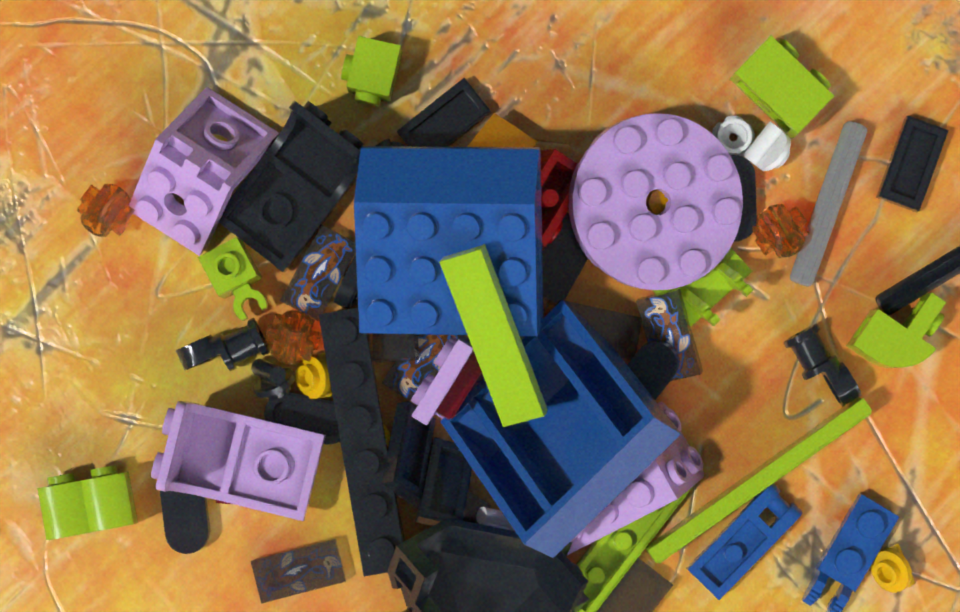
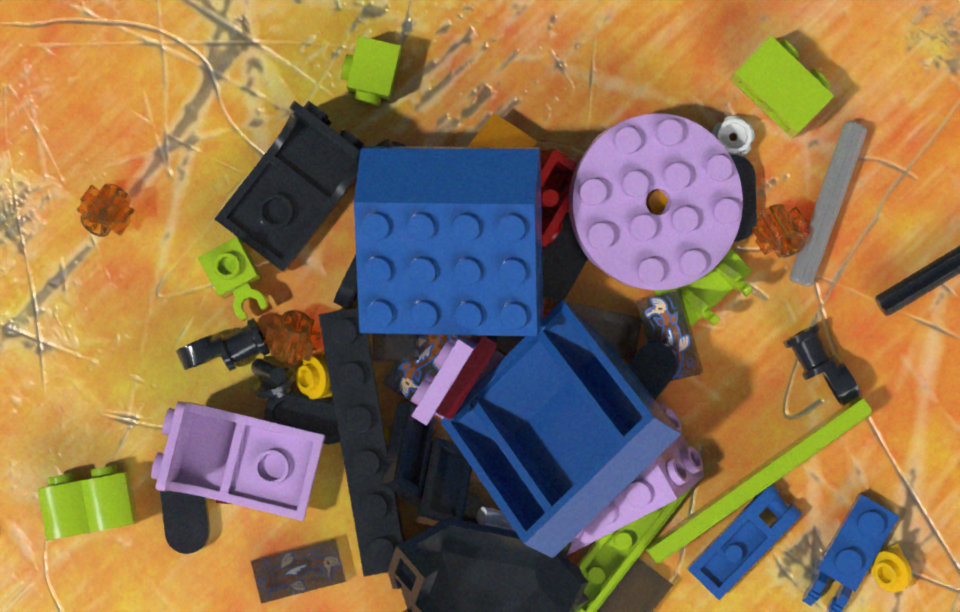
(199, 168): lavender bracket -> none
(320, 273): tile -> none
(445, 118): black tile -> none
(493, 335): lime tile -> none
(769, 148): white plate -> none
(897, 345): lime brick -> none
(912, 164): black tile -> none

